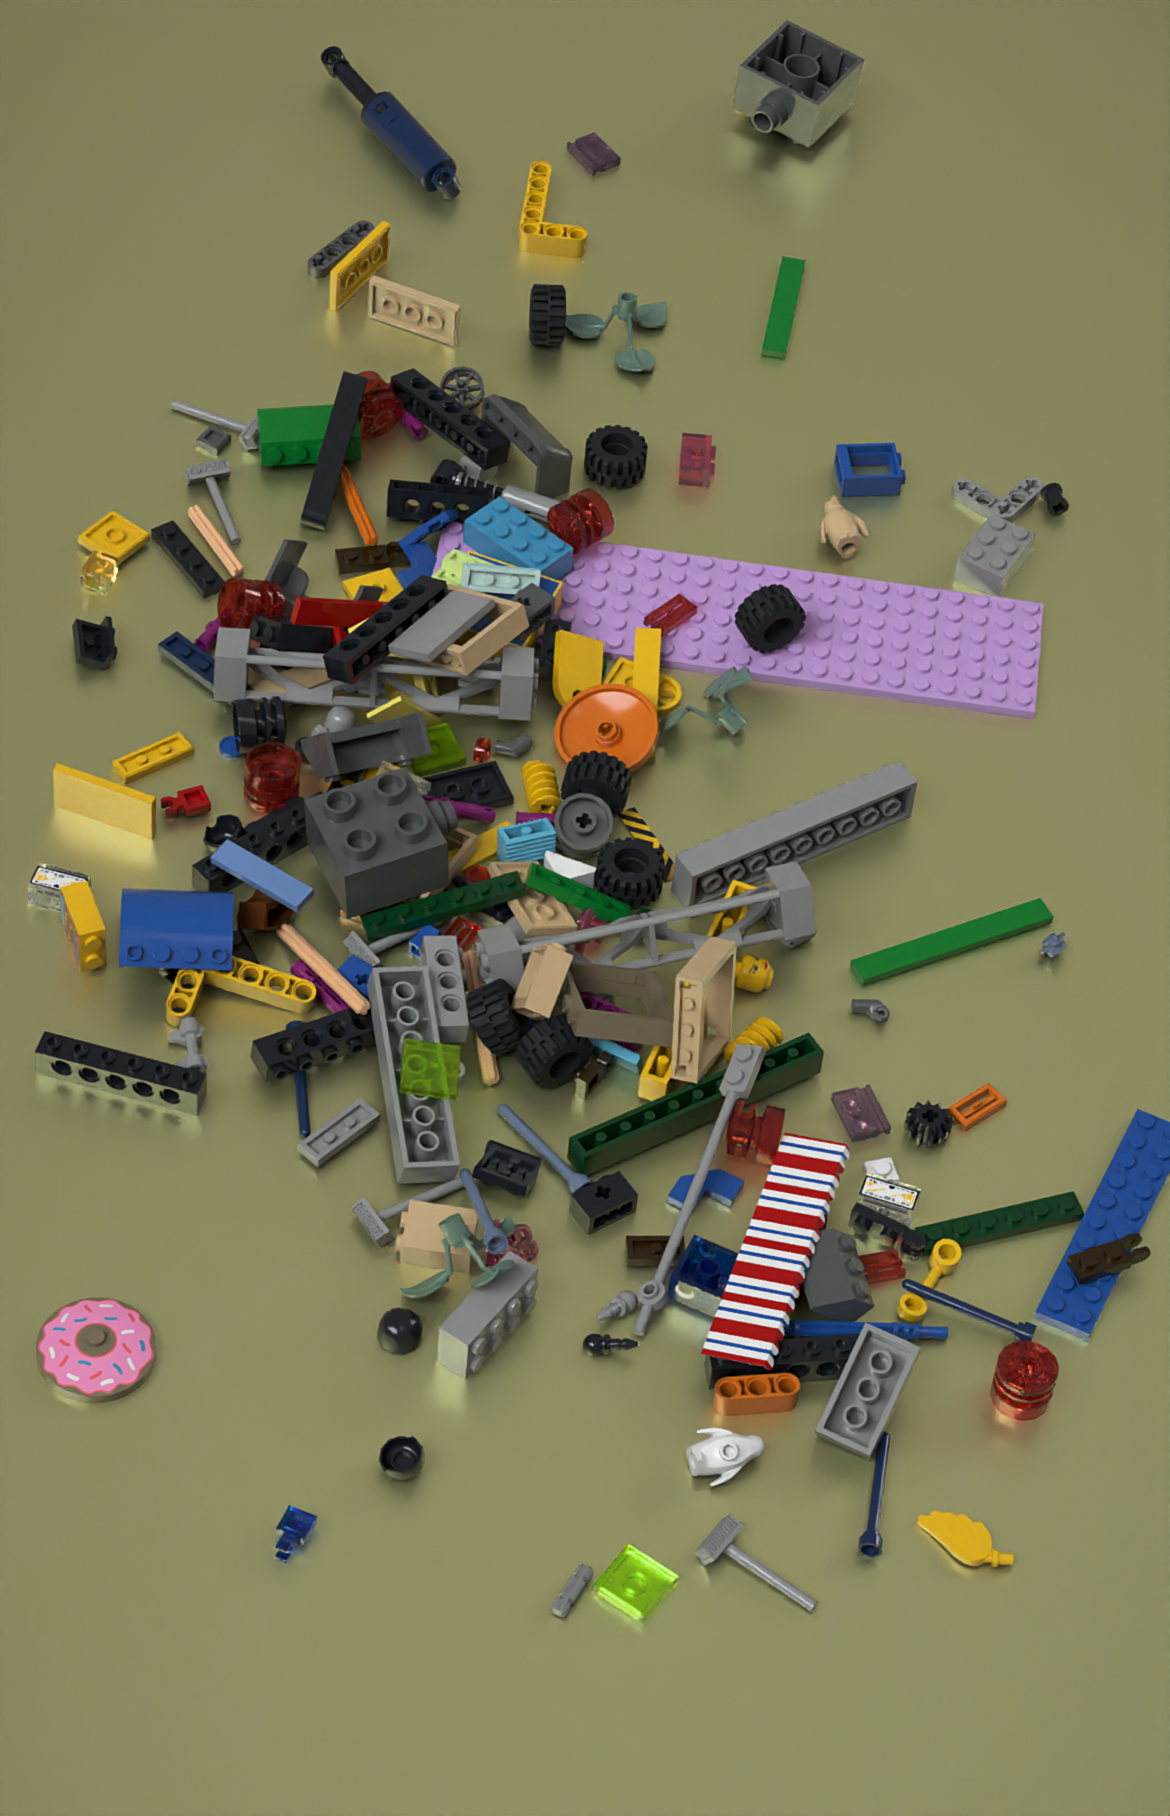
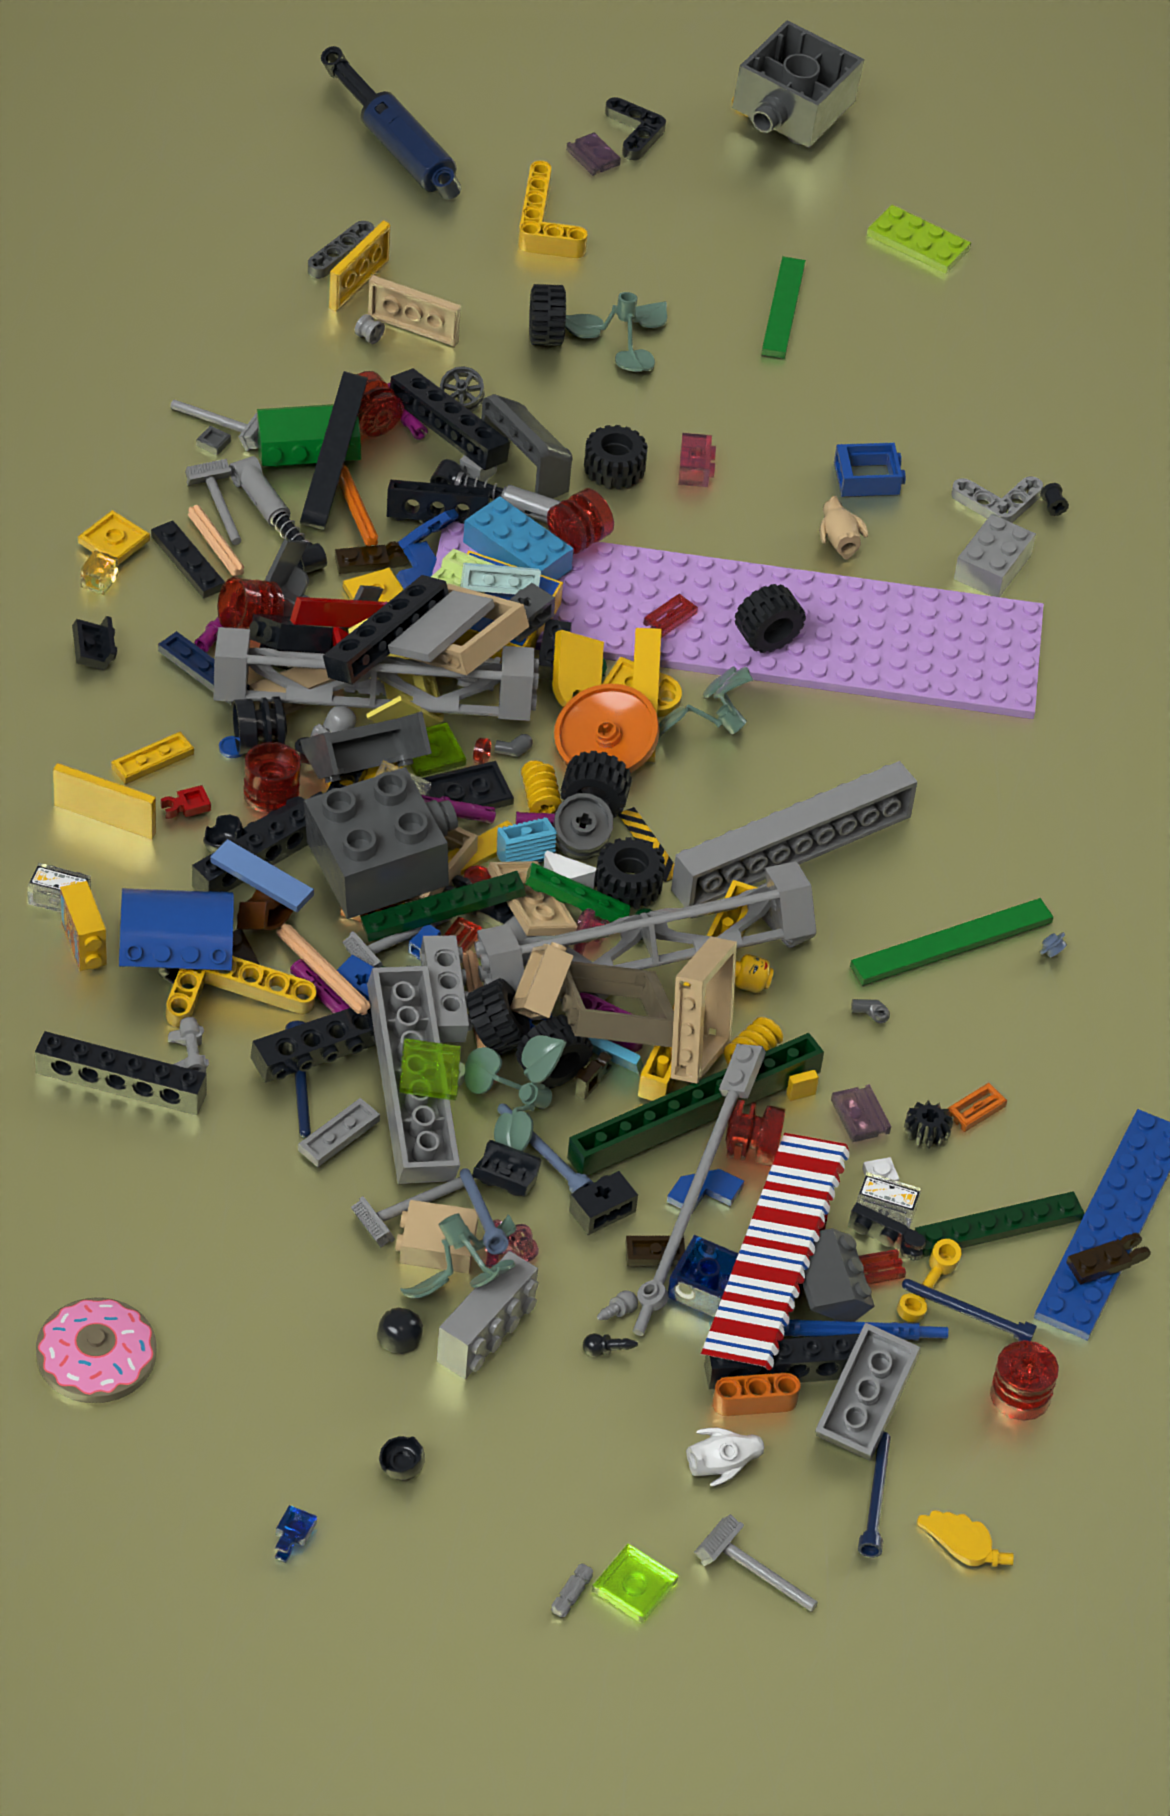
(249, 476): none -> piece
(369, 329): none -> light grey wheel
(540, 1059): none -> sand green plant
(649, 125): none -> black beam
(802, 1085): none -> yellow tile
(919, 239): none -> lime plate

